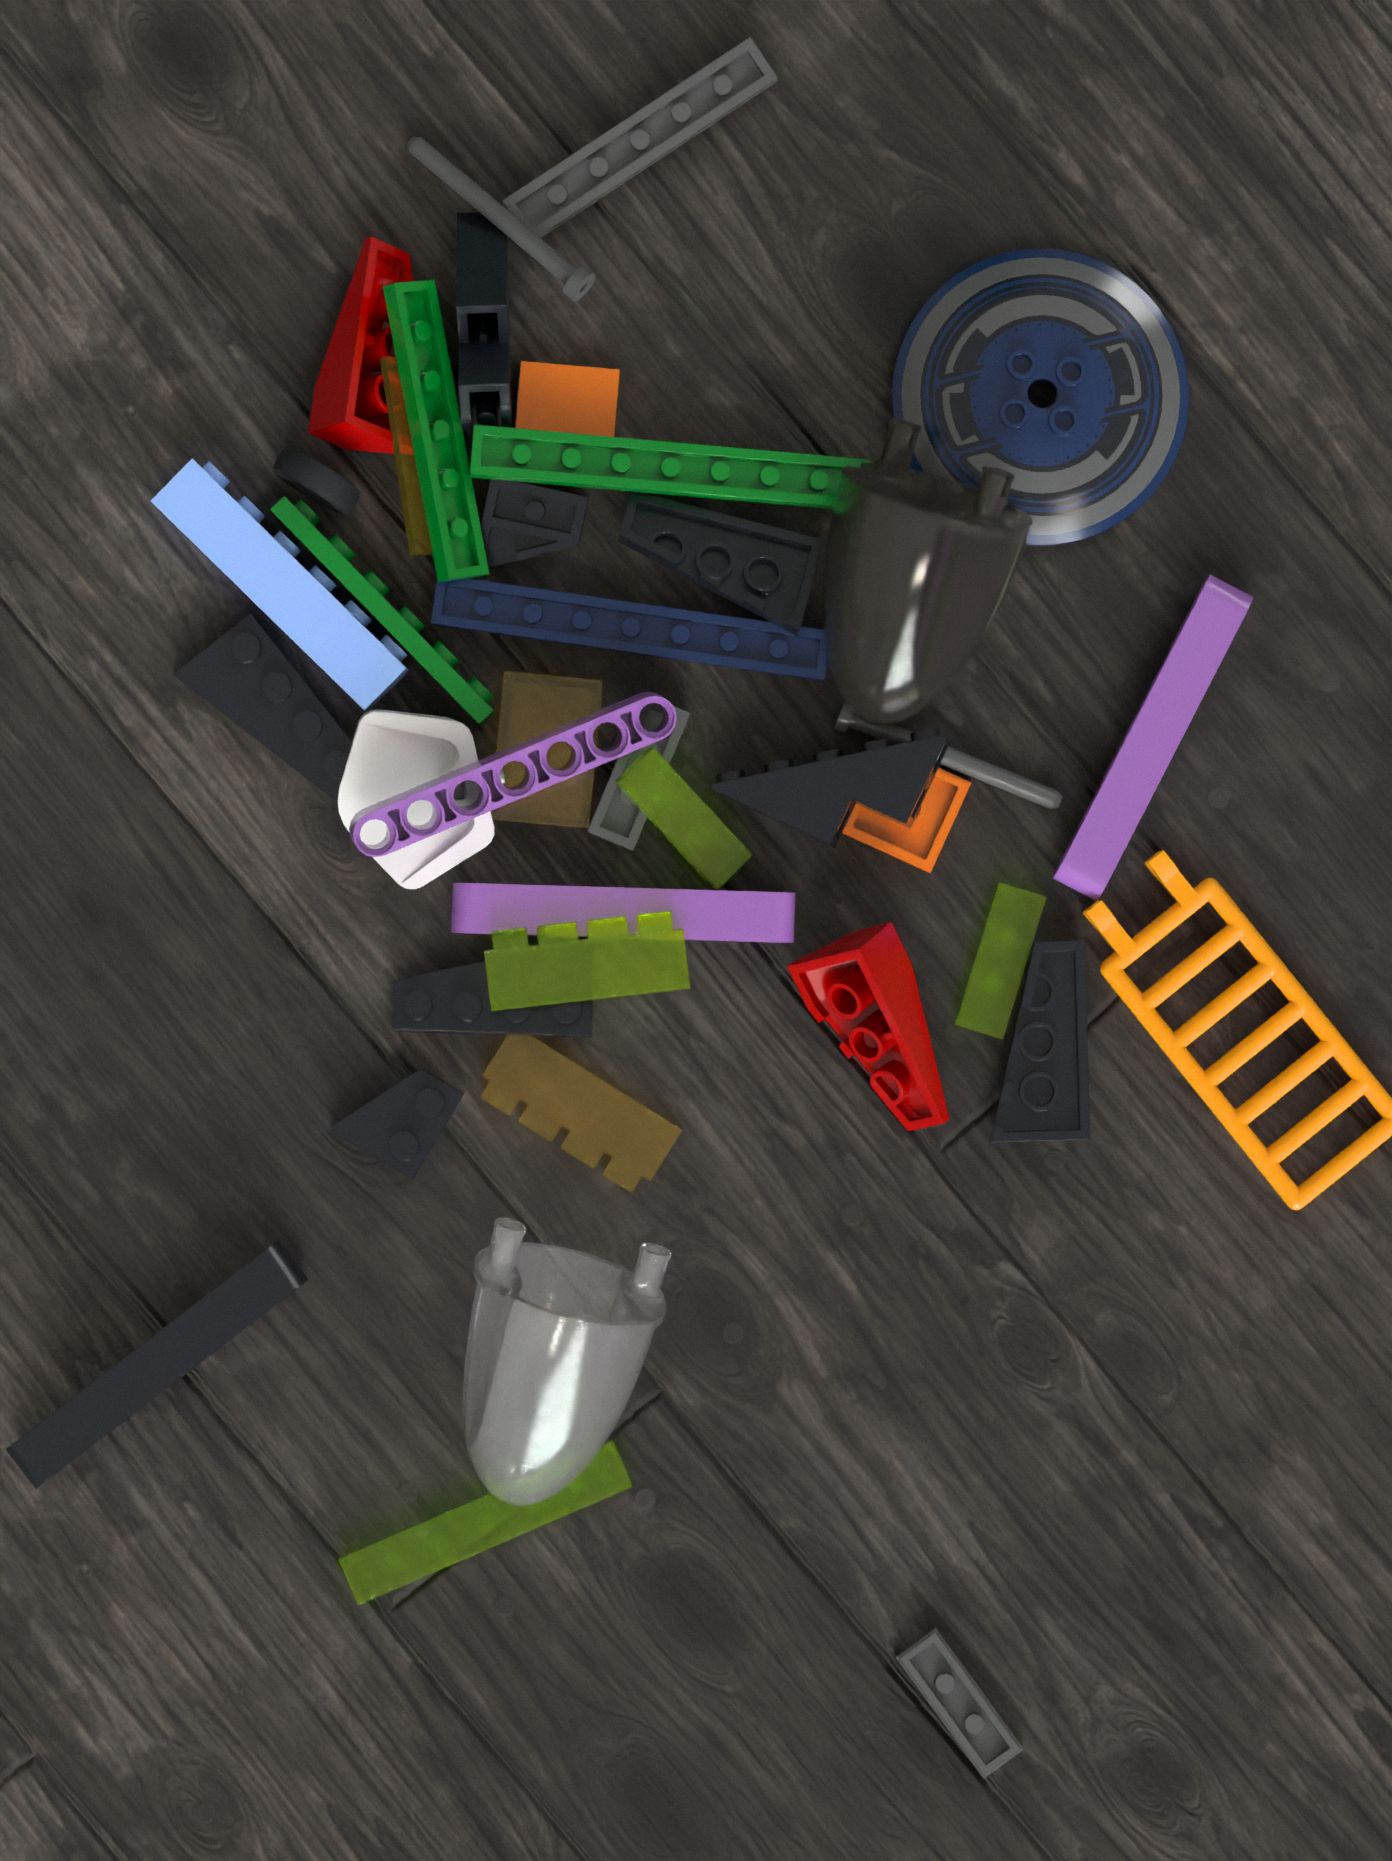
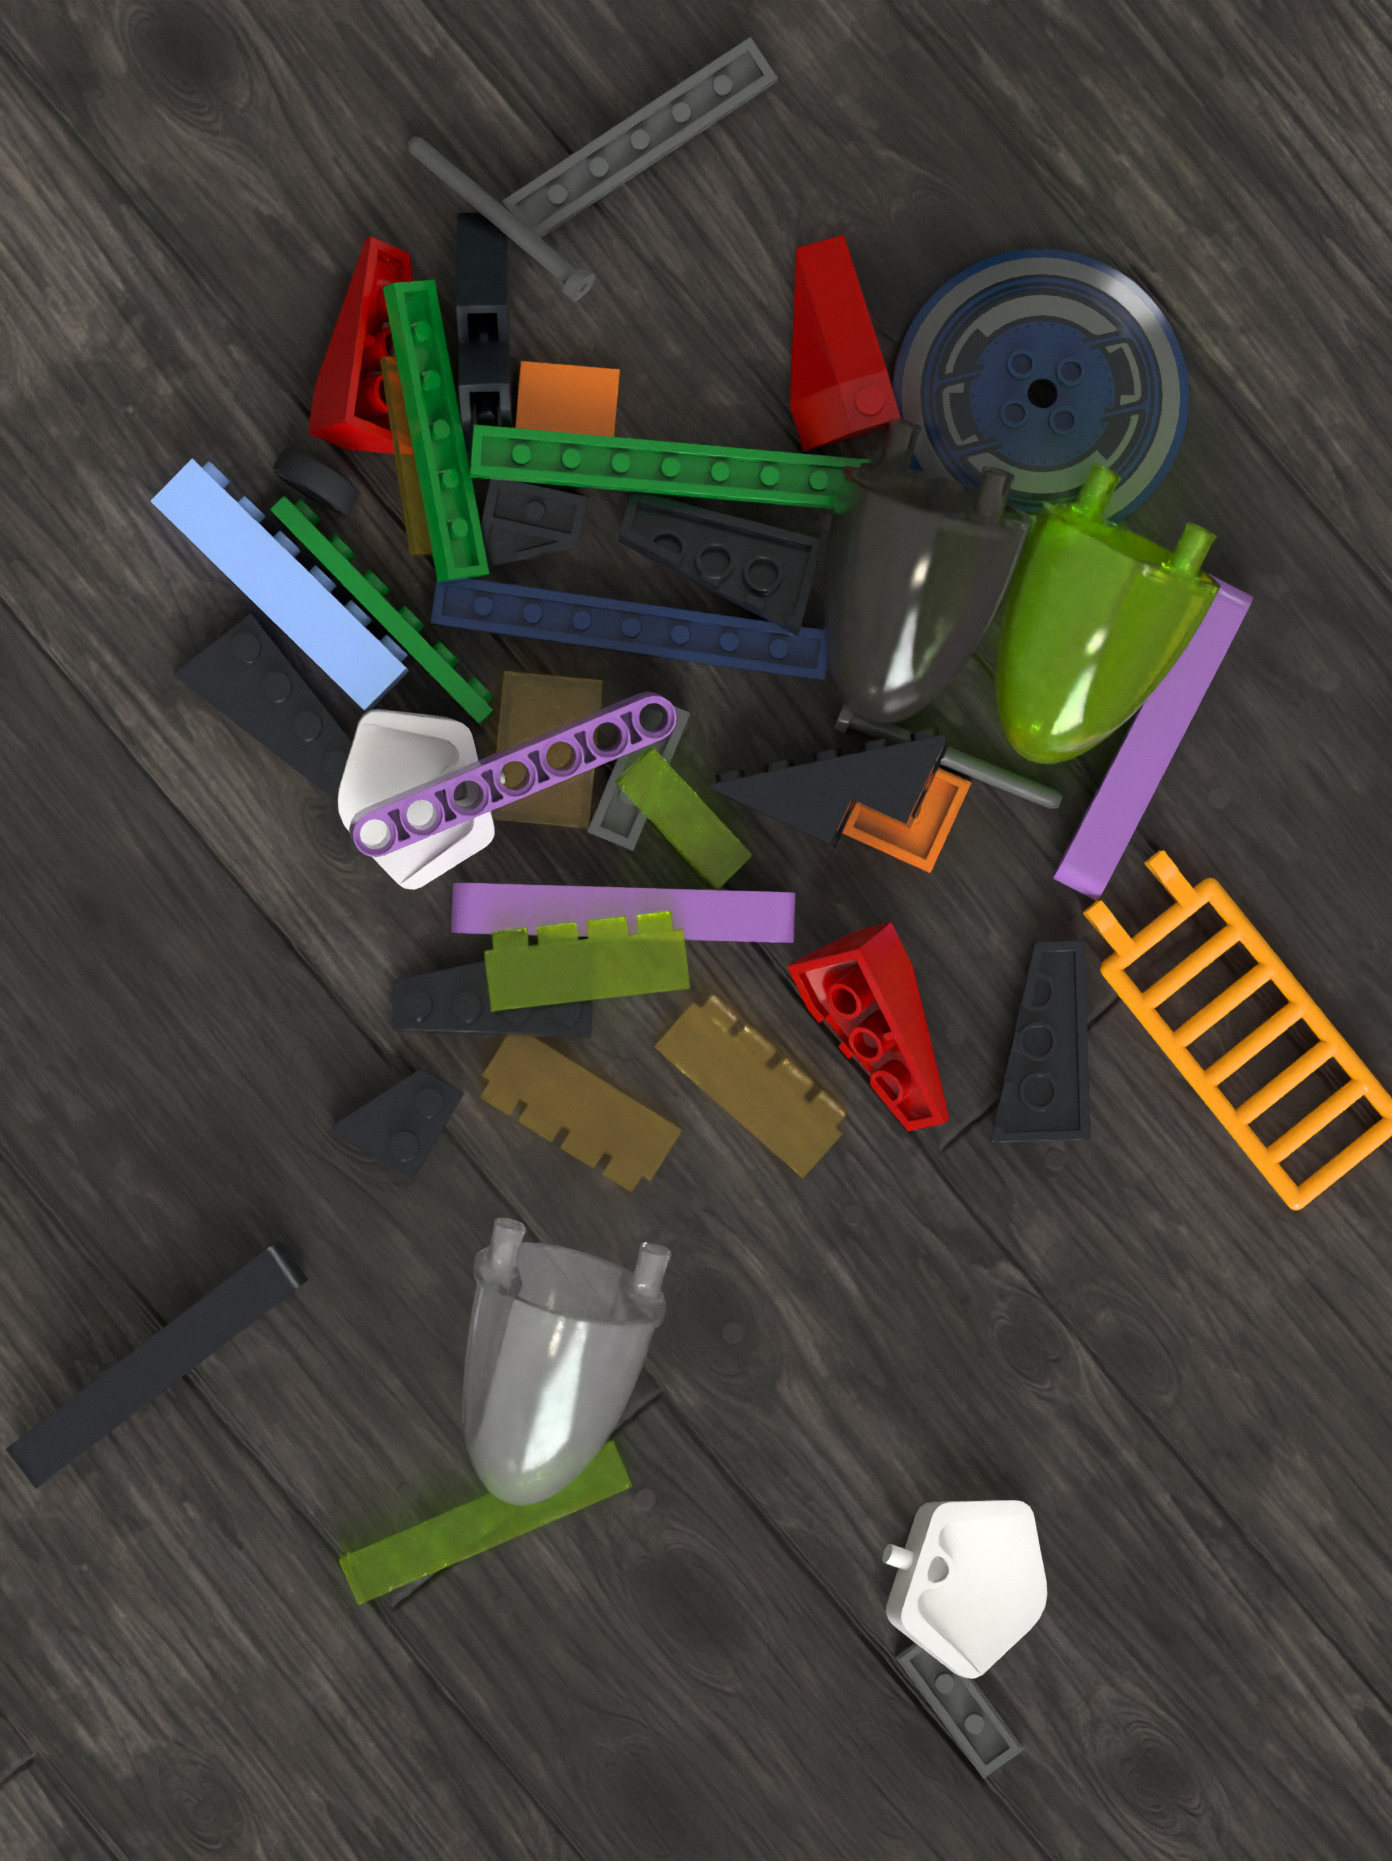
(759, 1098): none -> clear yellow windscreen
(836, 363): none -> red wedge
(968, 1581): none -> white animal
(1000, 960): clear neon green tile -> none
(1093, 624): none -> clear neon green windscreen

